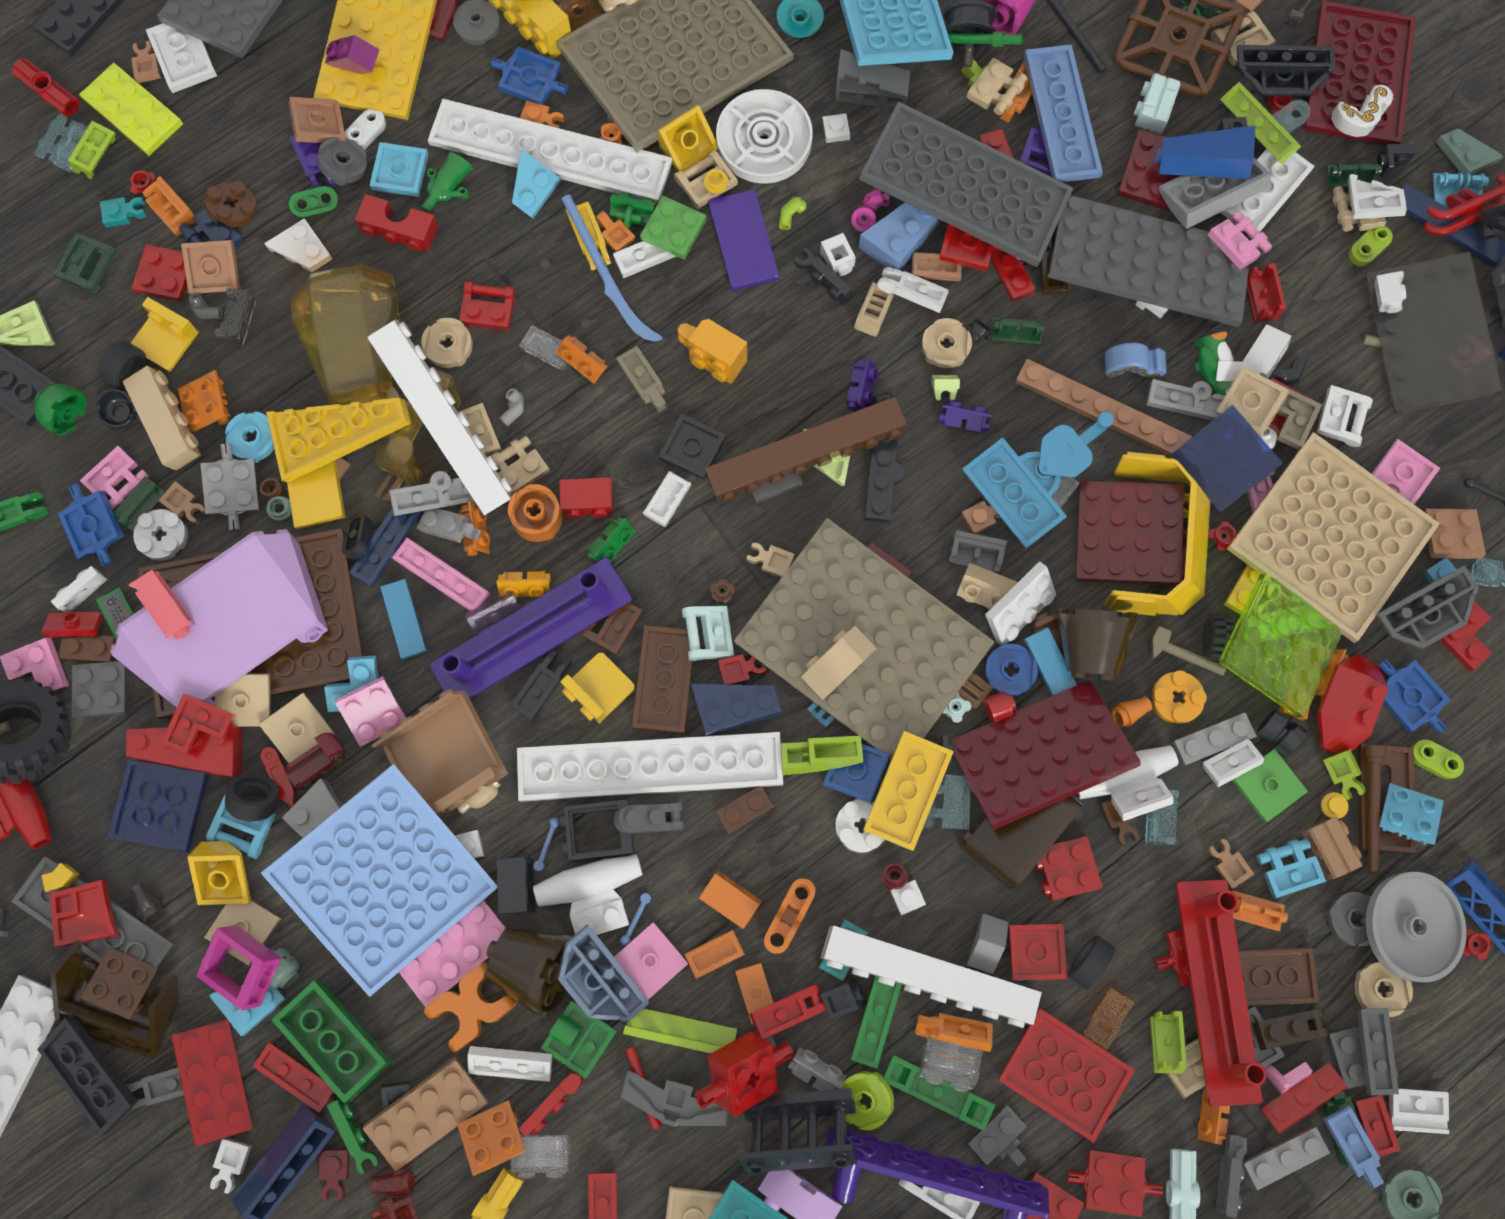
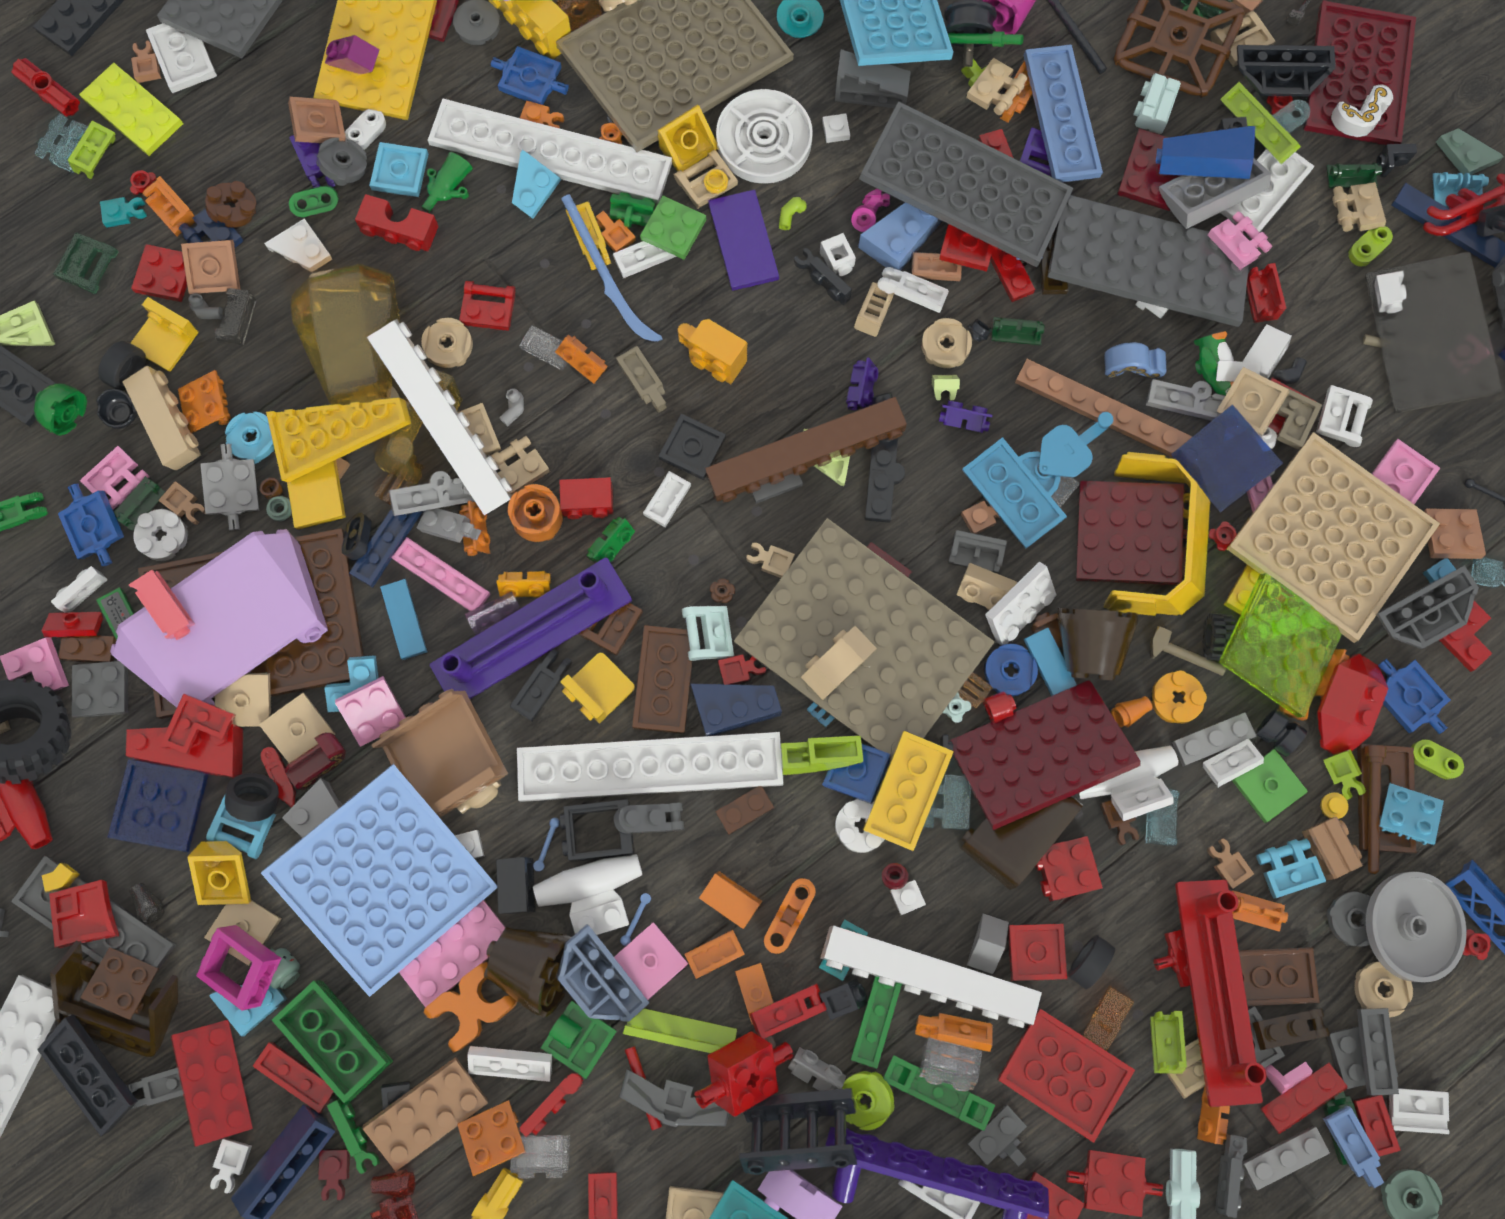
(1375, 199): white wing -> none

